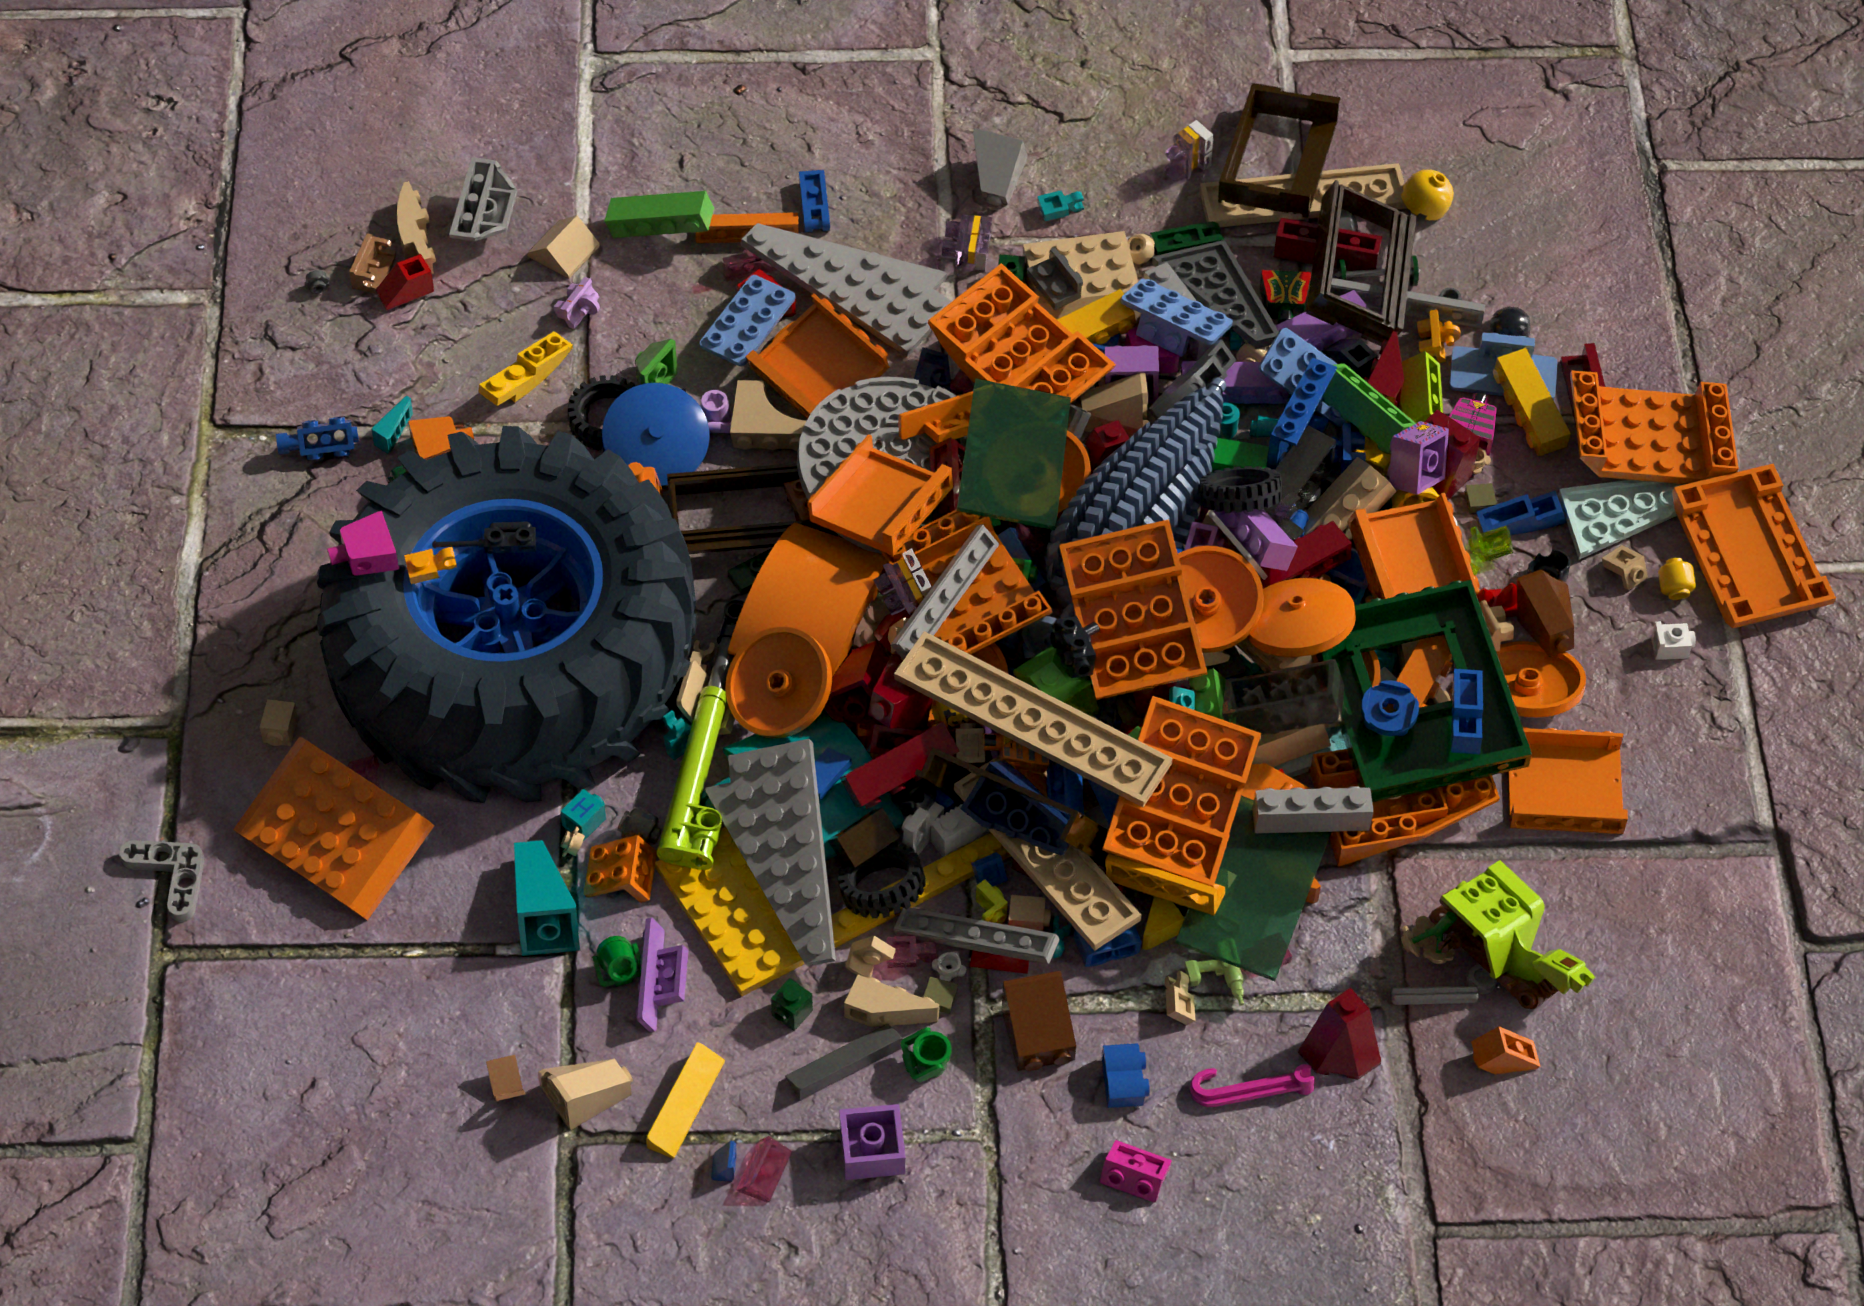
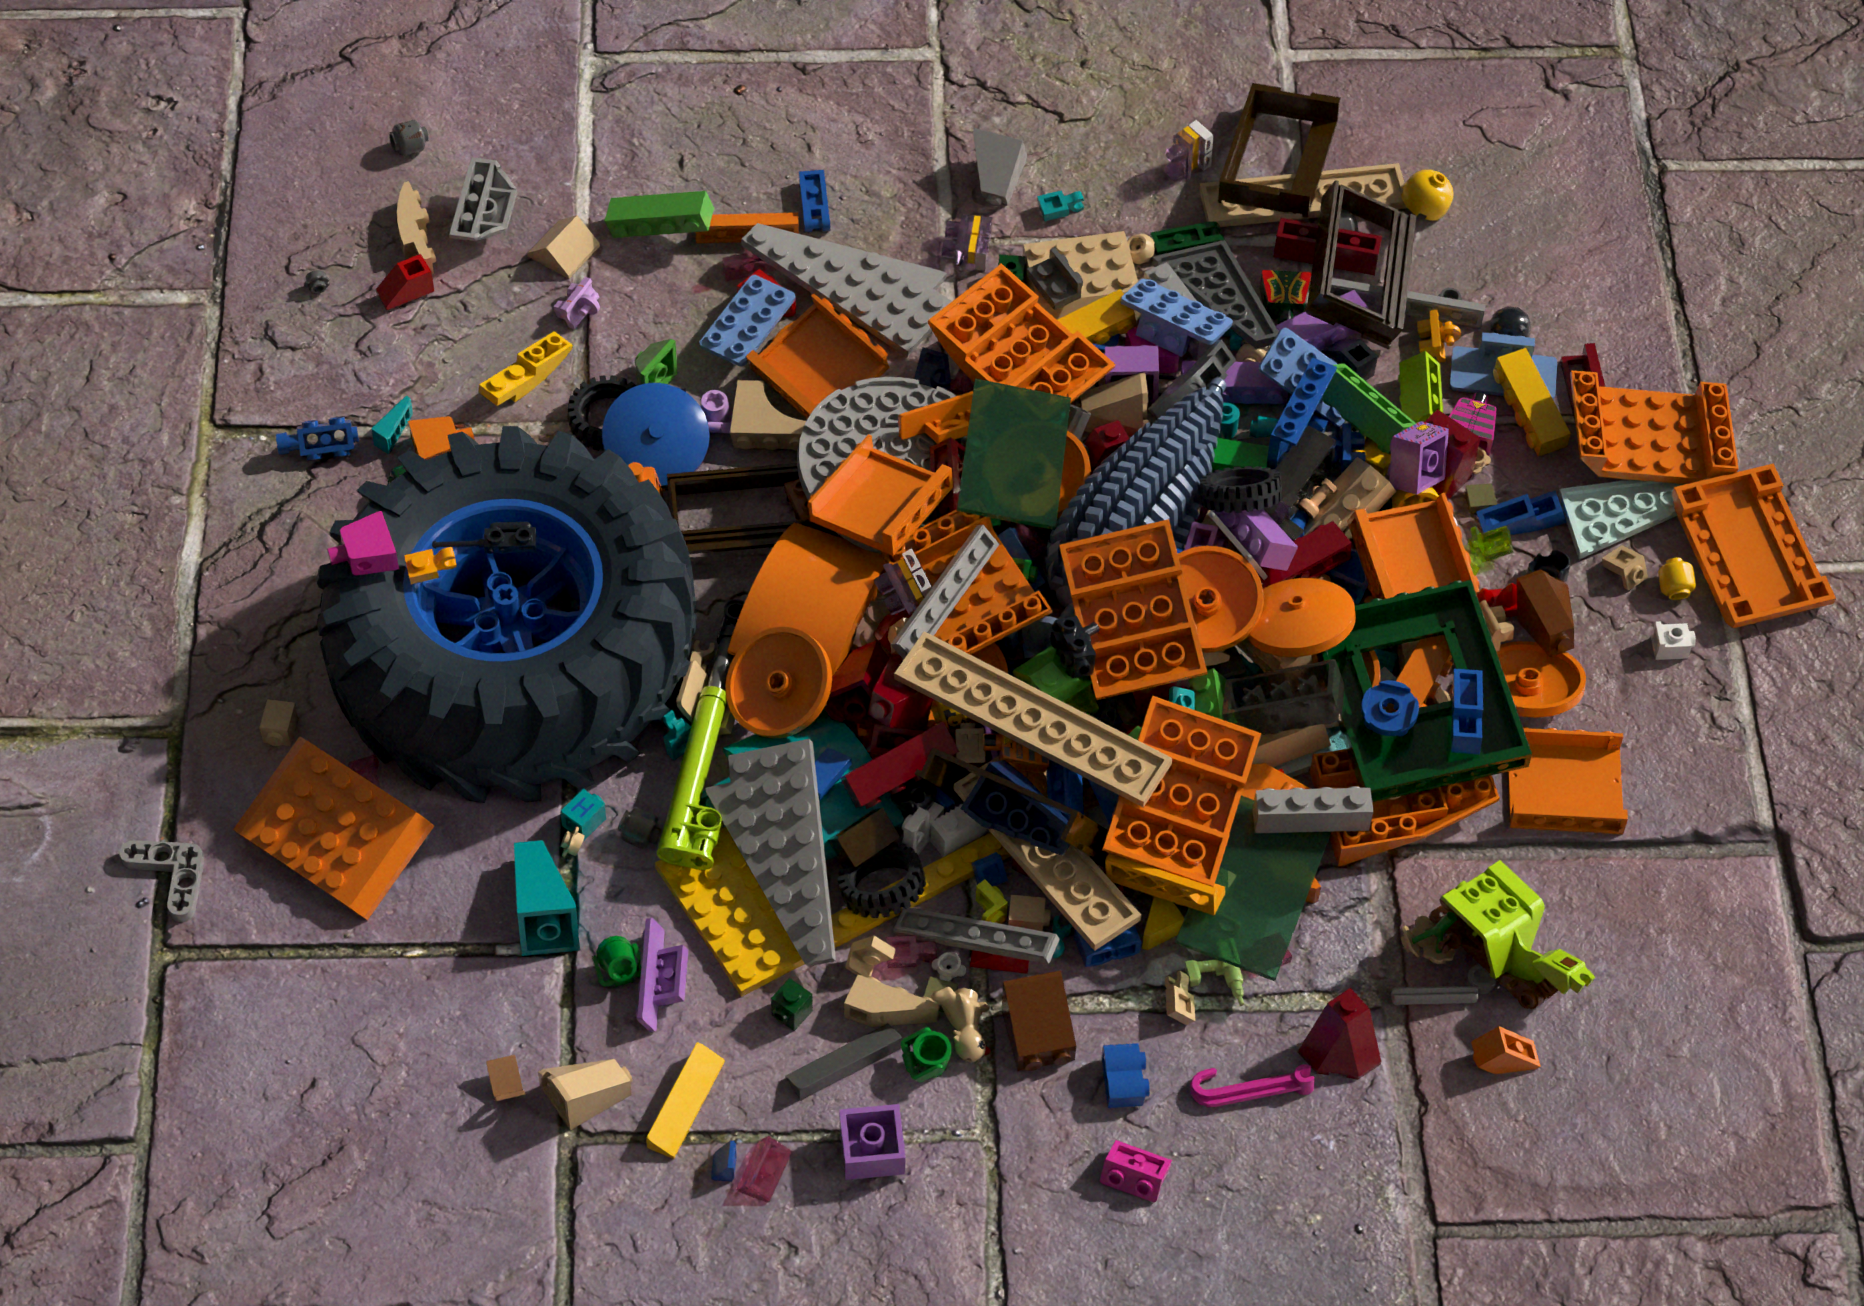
(371, 264): medium nougat hinge -> none
(408, 137): none -> dark grey head
(619, 866): orange bracket -> none
(746, 572): dark green plate -> none
(964, 1015): none -> tan animal
(1319, 493): none -> light nougat piece
(1341, 272): axle -> none
(1387, 371): dark red slope -> none

